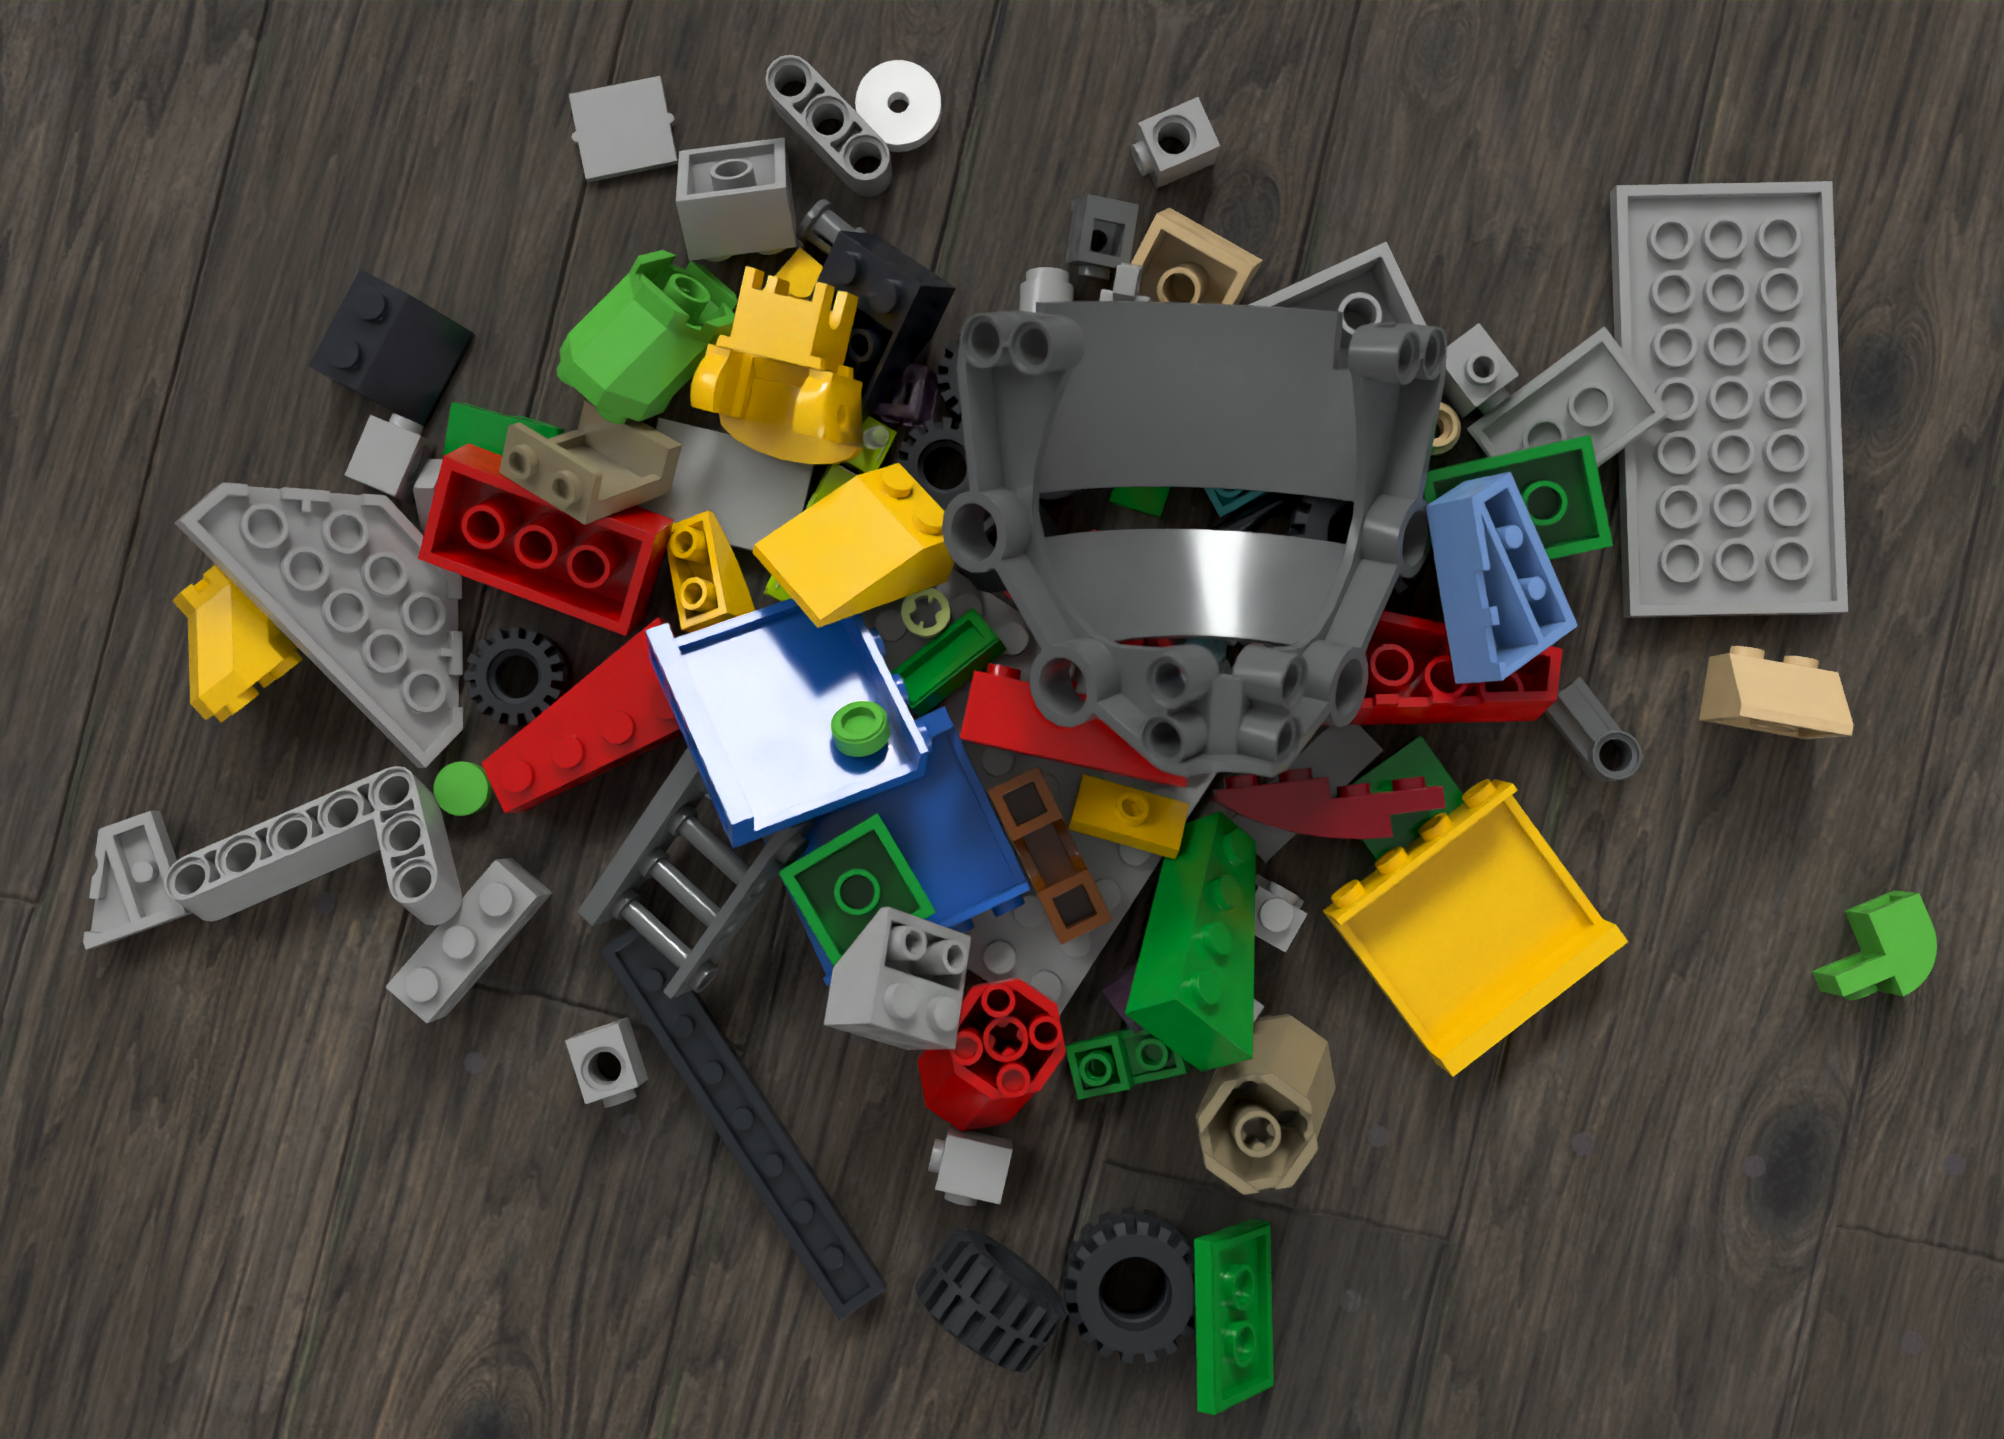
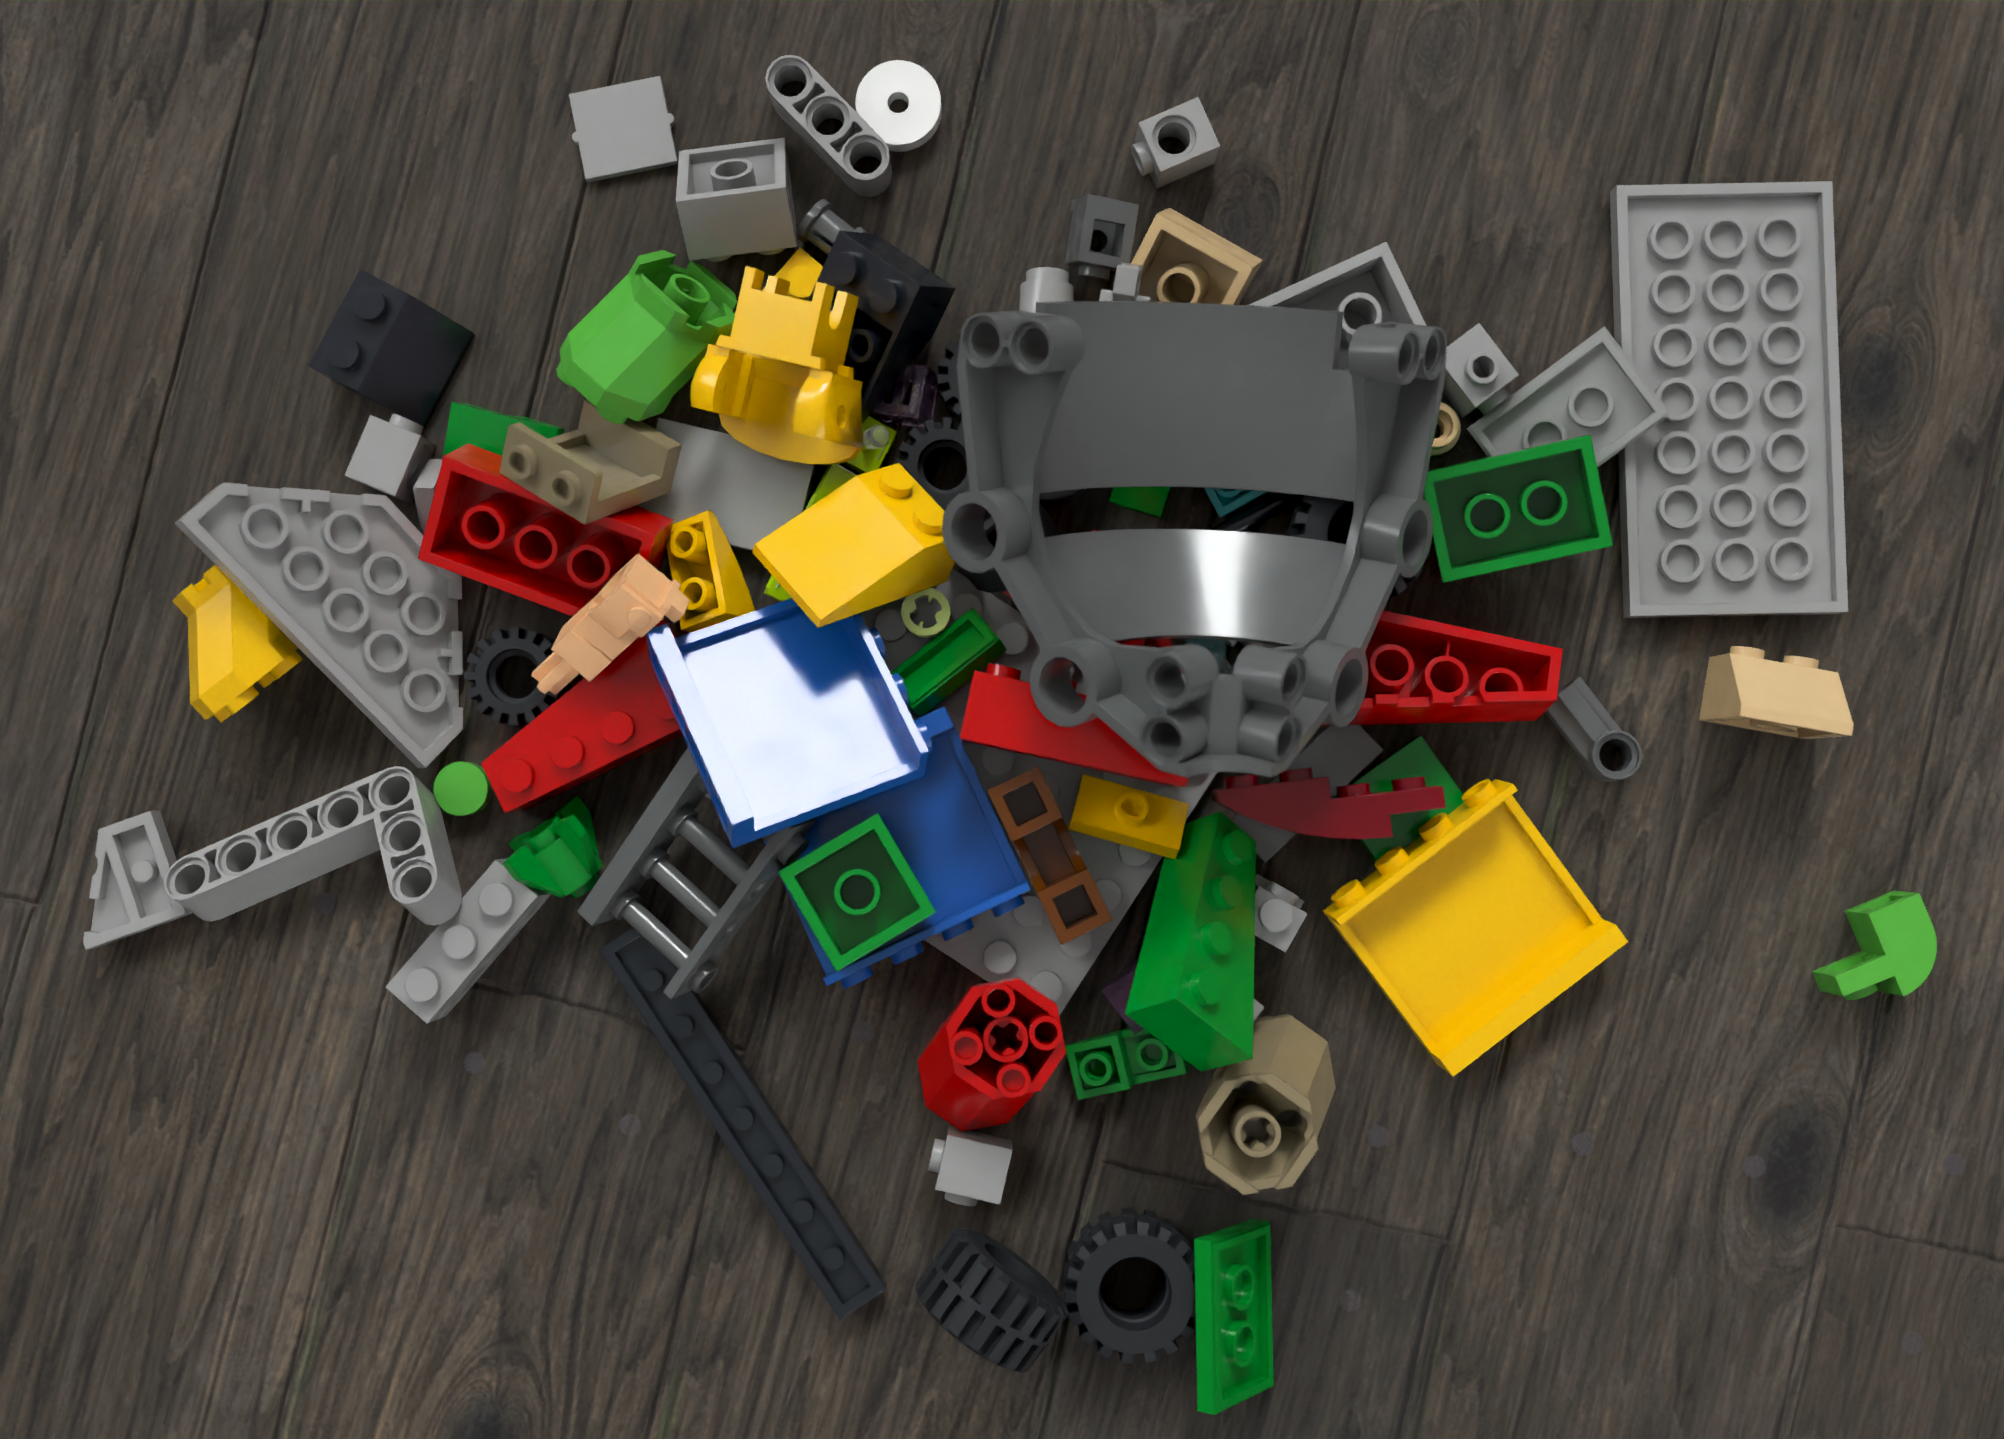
(558, 853): none -> green brick
(609, 623): none -> light nougat piece
(613, 1038): light grey brick -> none
(860, 728): bright green tile -> none
(901, 983): light grey slope -> none
(1494, 580): medium blue wedge -> none

